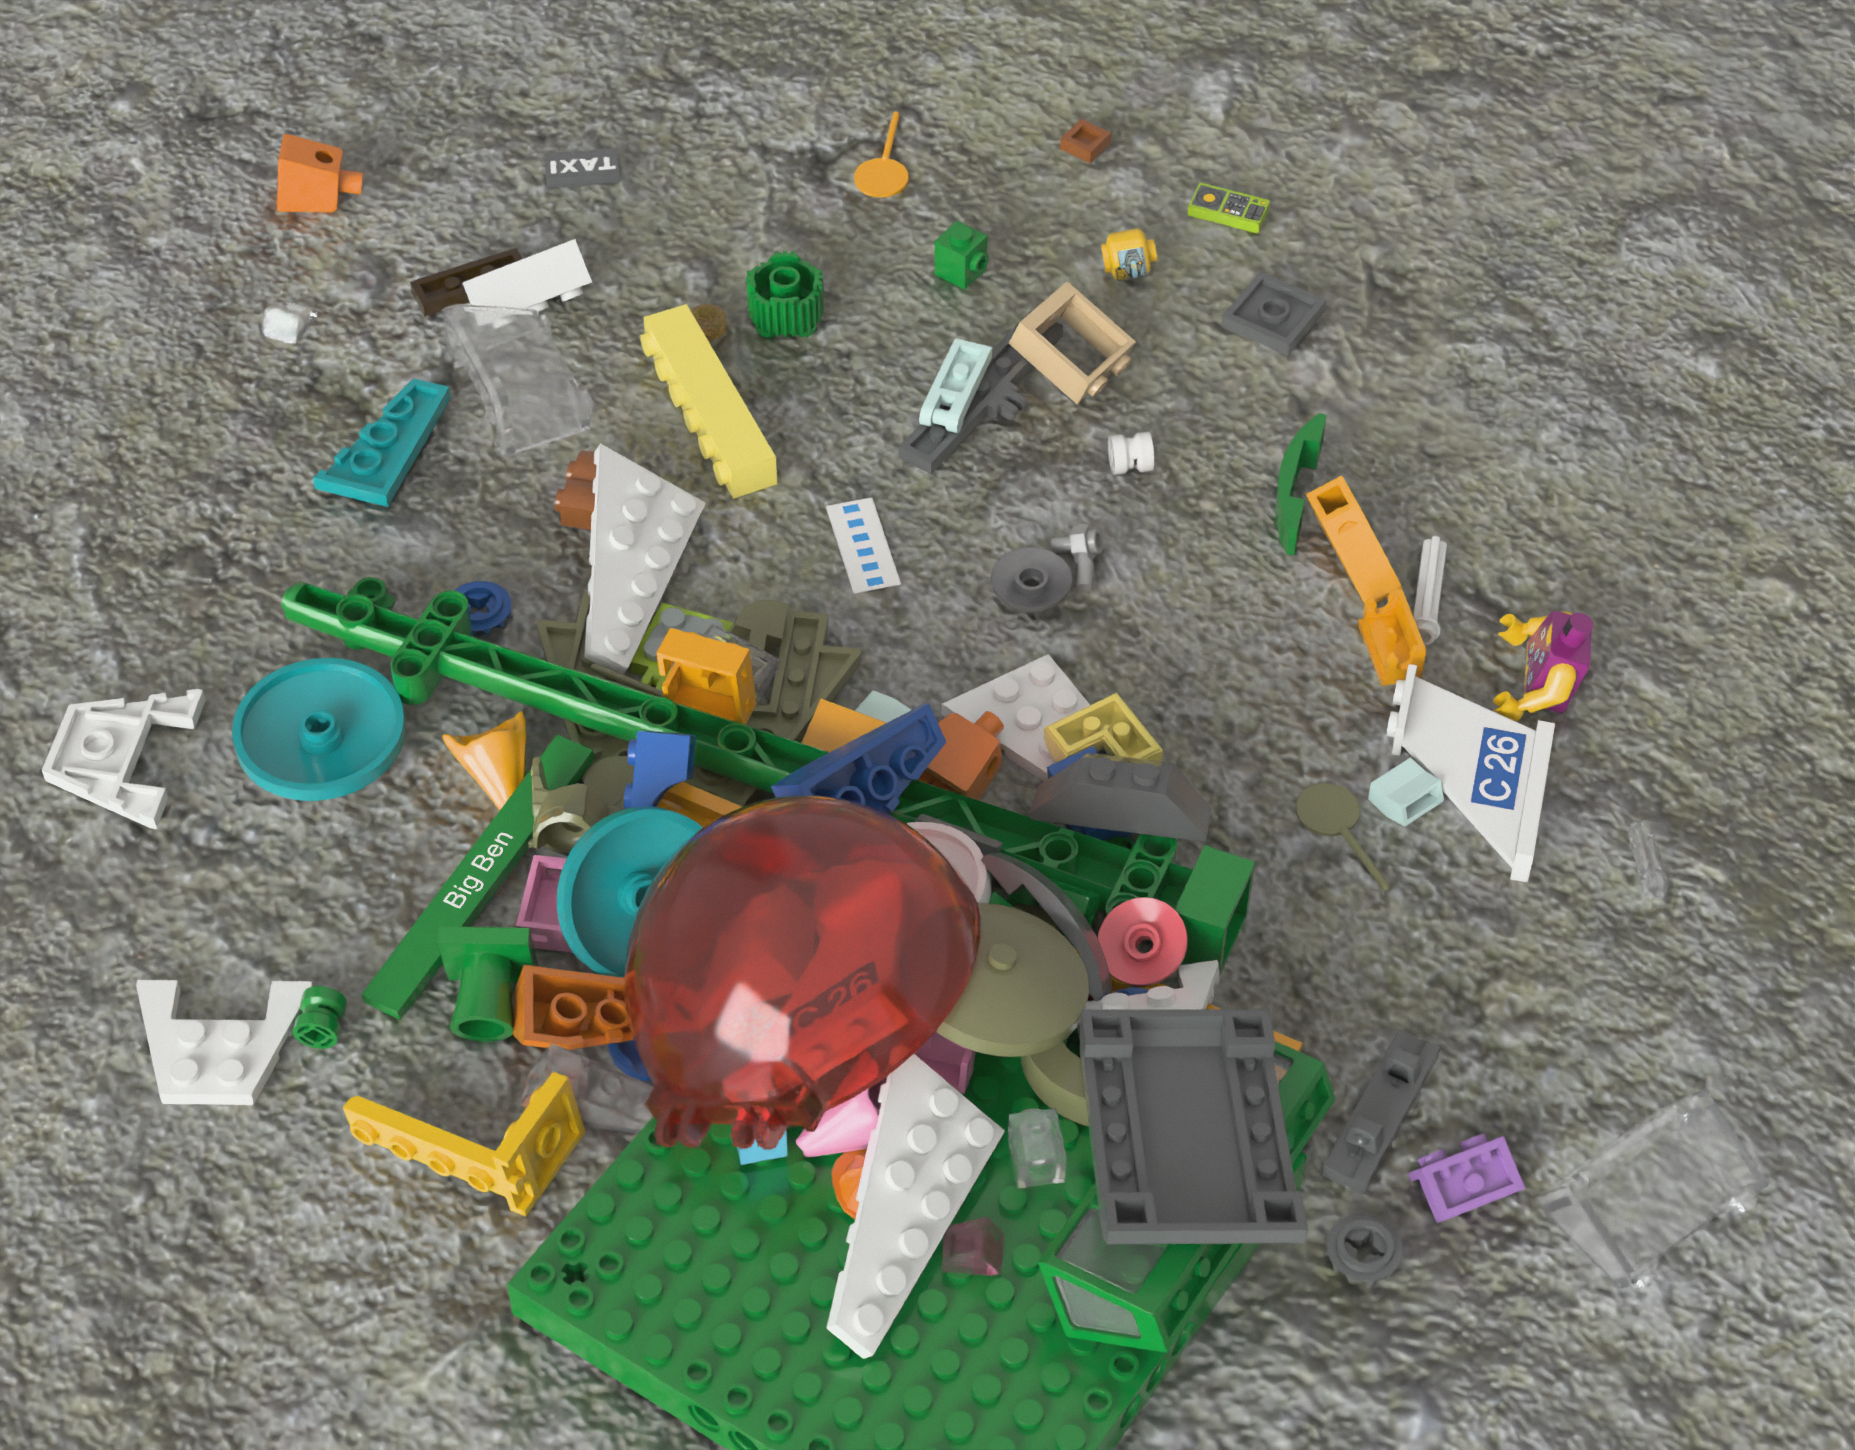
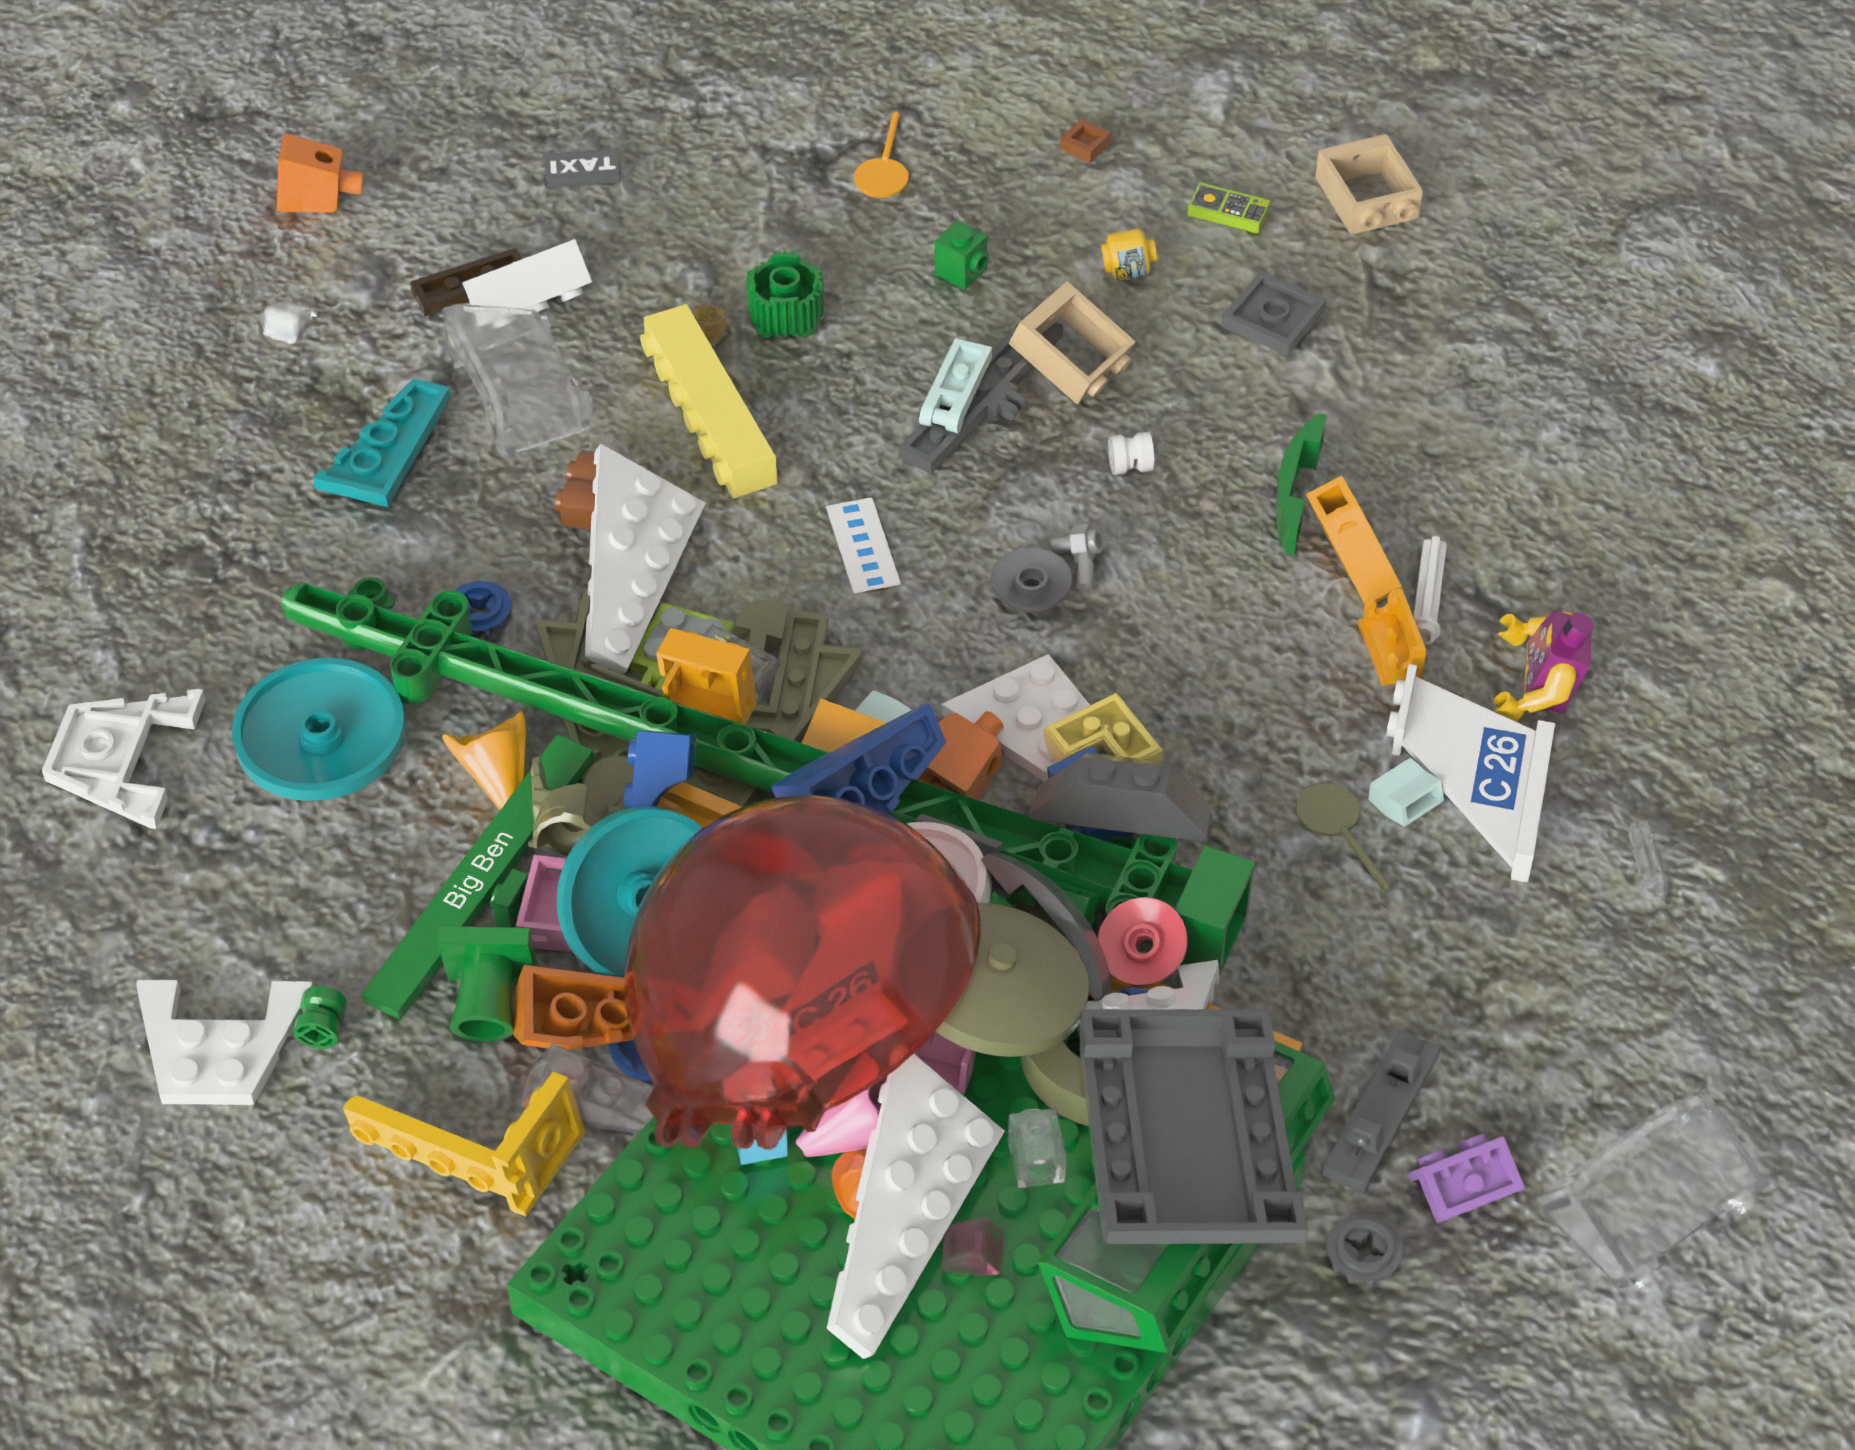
(508, 898): none -> green plate
(1375, 156): none -> tan window

